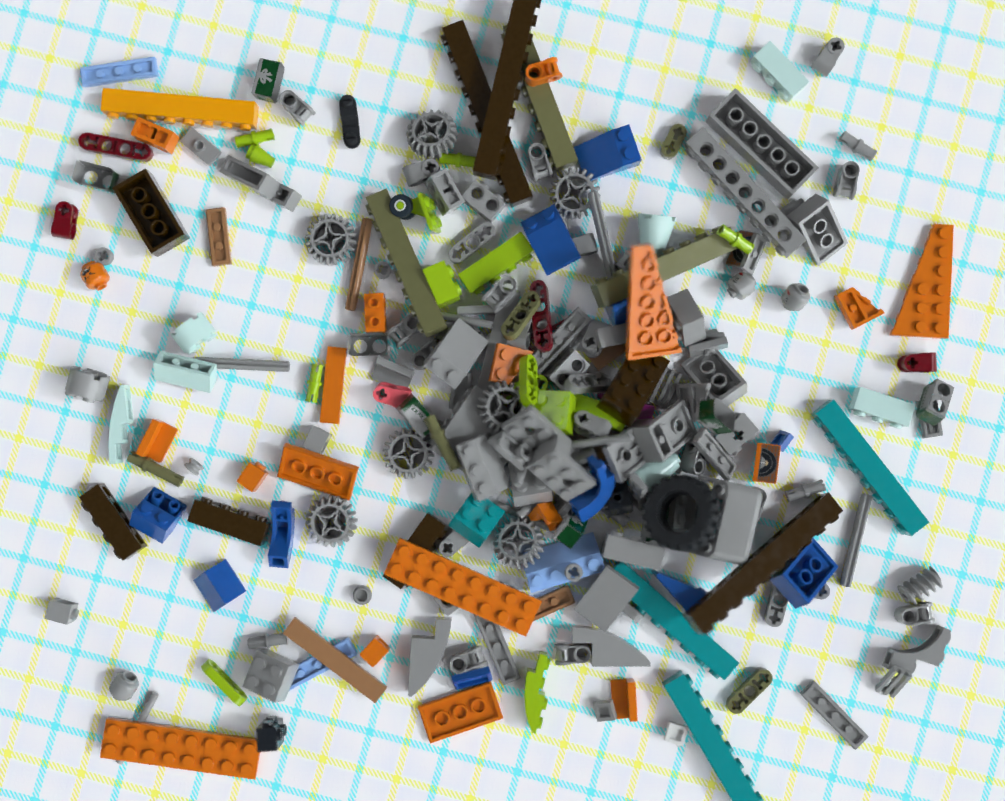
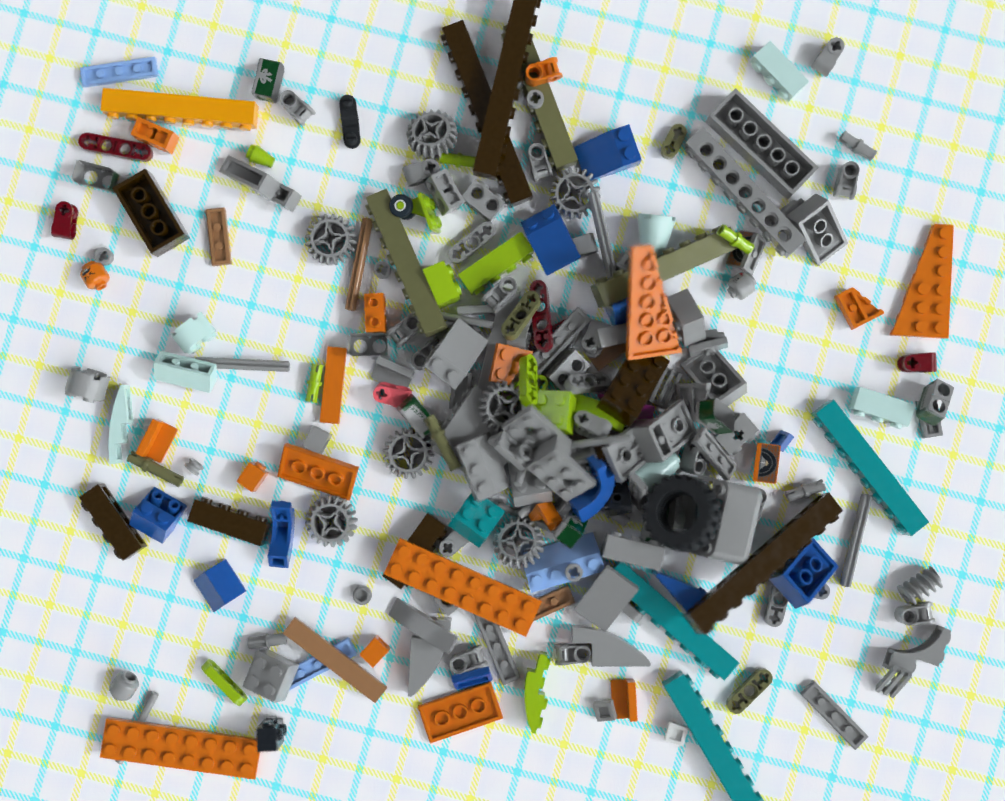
(62, 611): light grey brick -> none
(201, 146): light grey plate -> none
(254, 138): lime pin -> none
(423, 626): none -> light grey slope
(540, 101): none -> light grey bush
(795, 297): light grey head -> none

